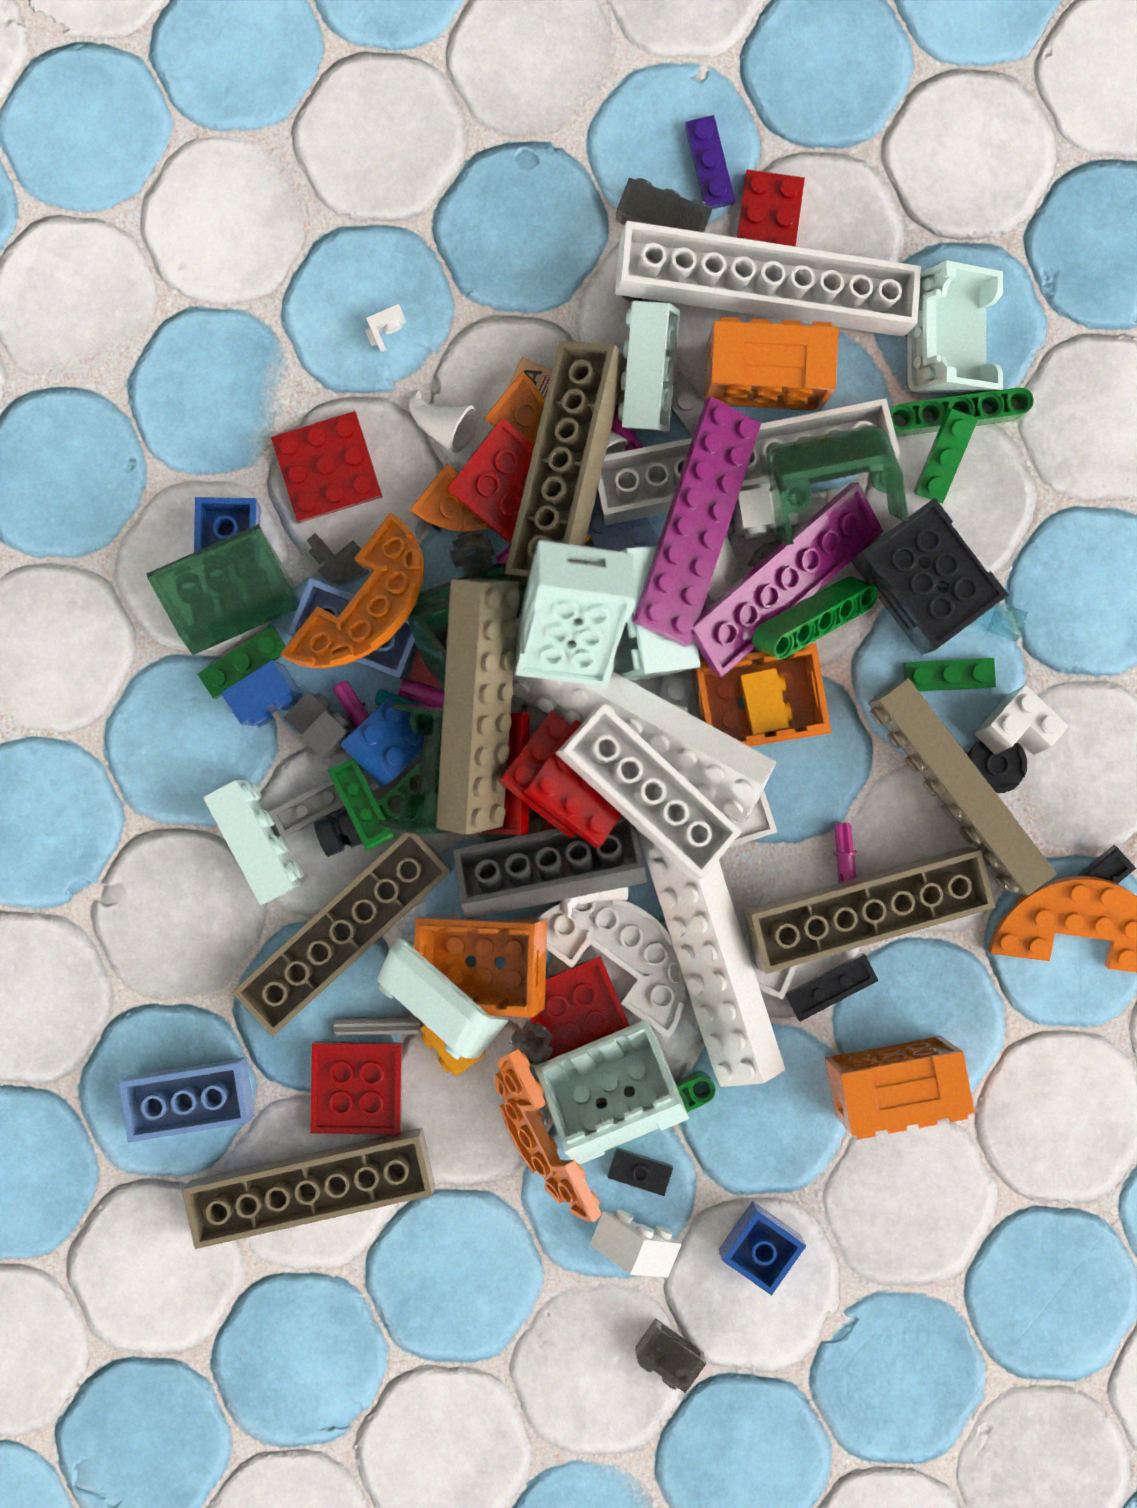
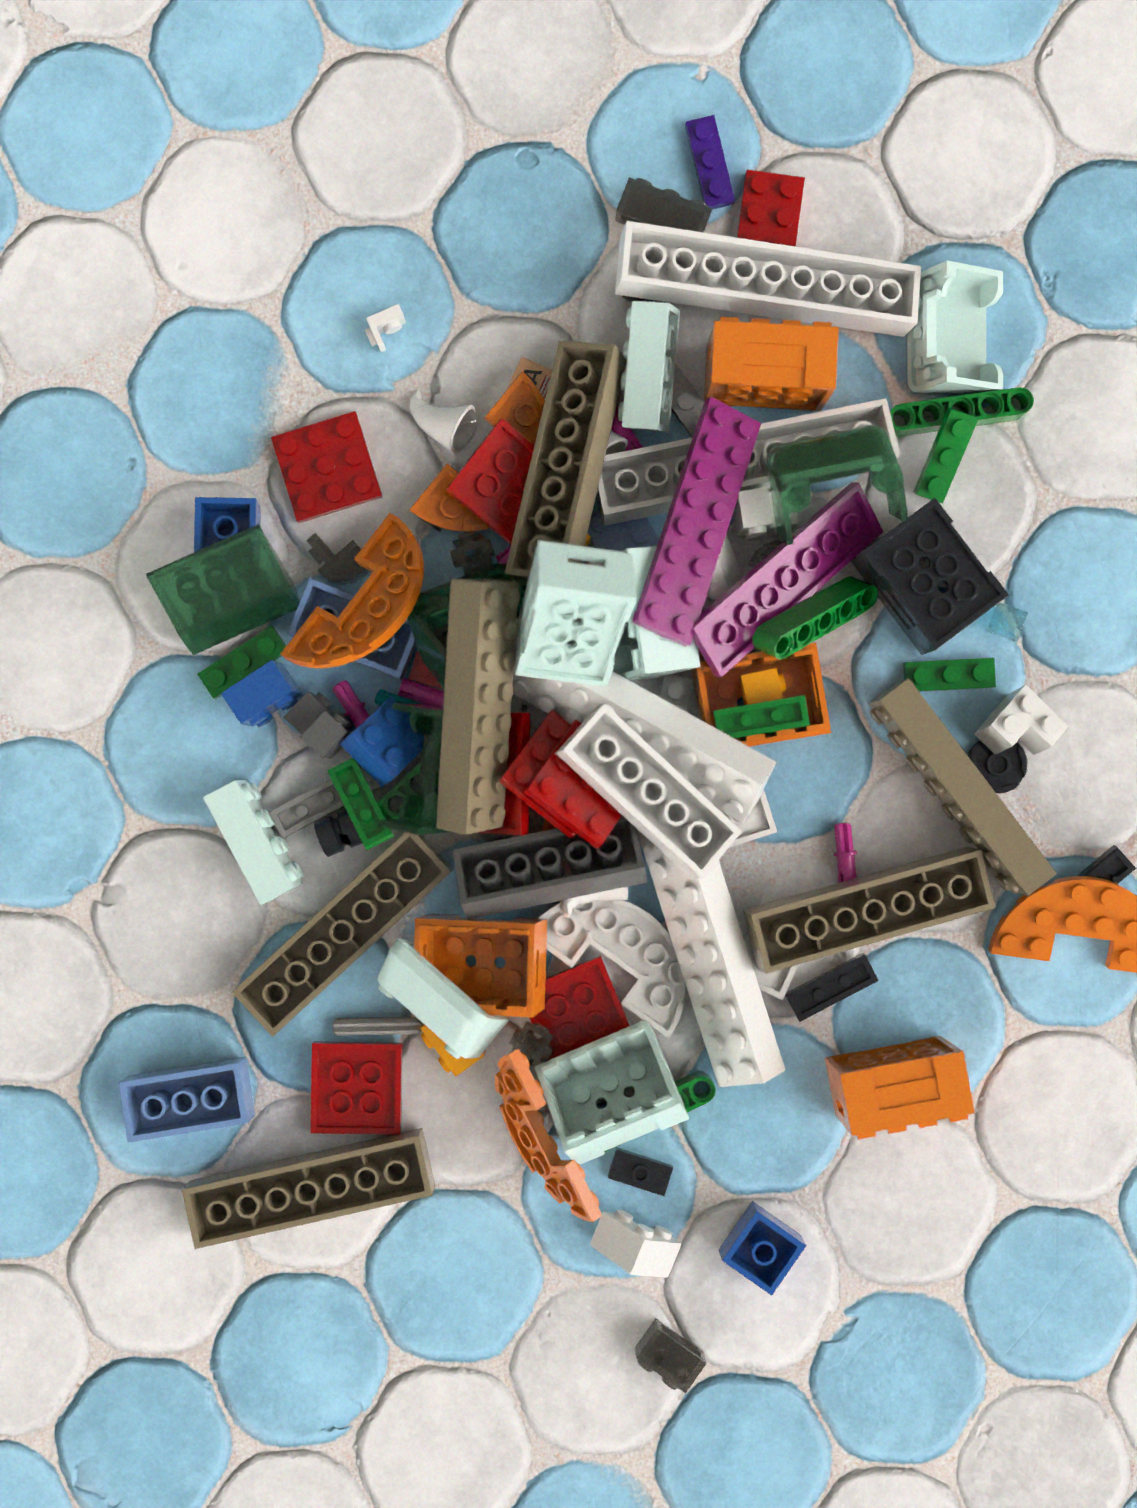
(762, 717): none -> green plate

